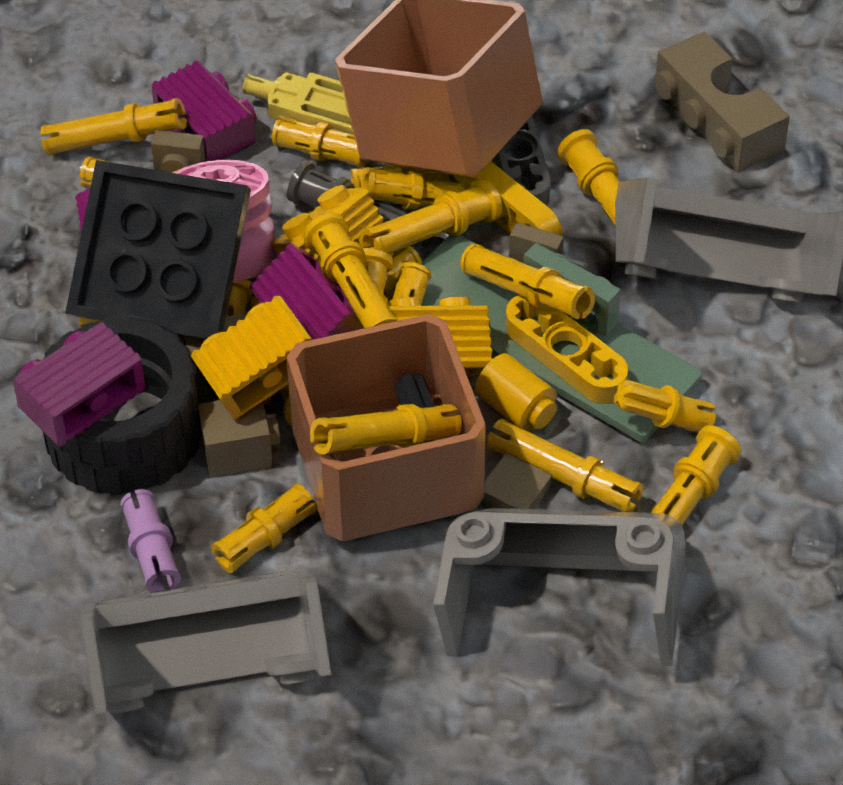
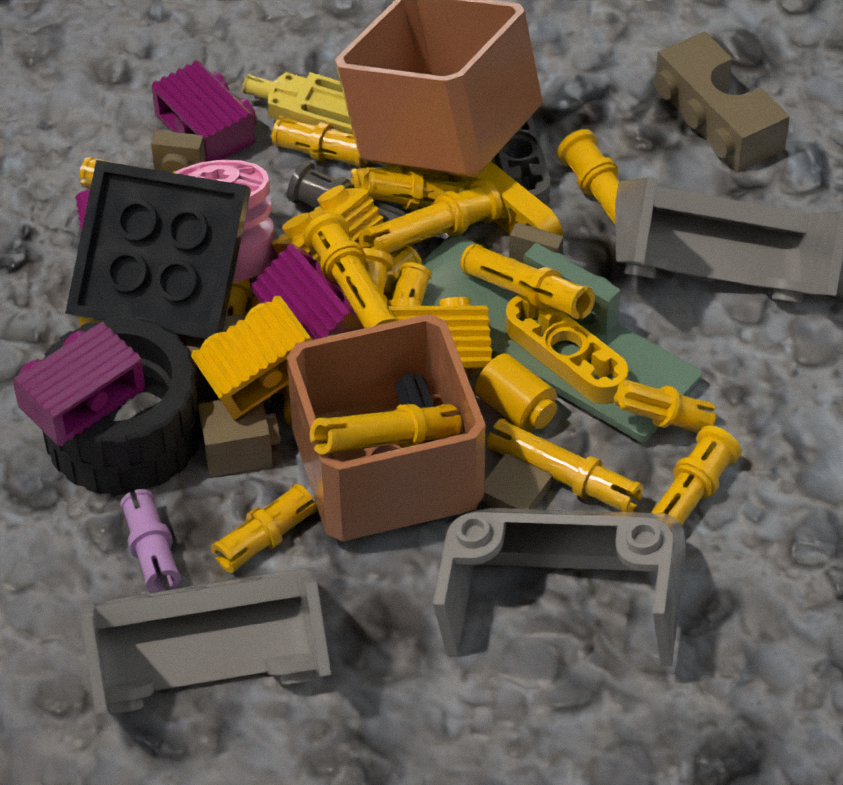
(131, 123): yellow pin -> none

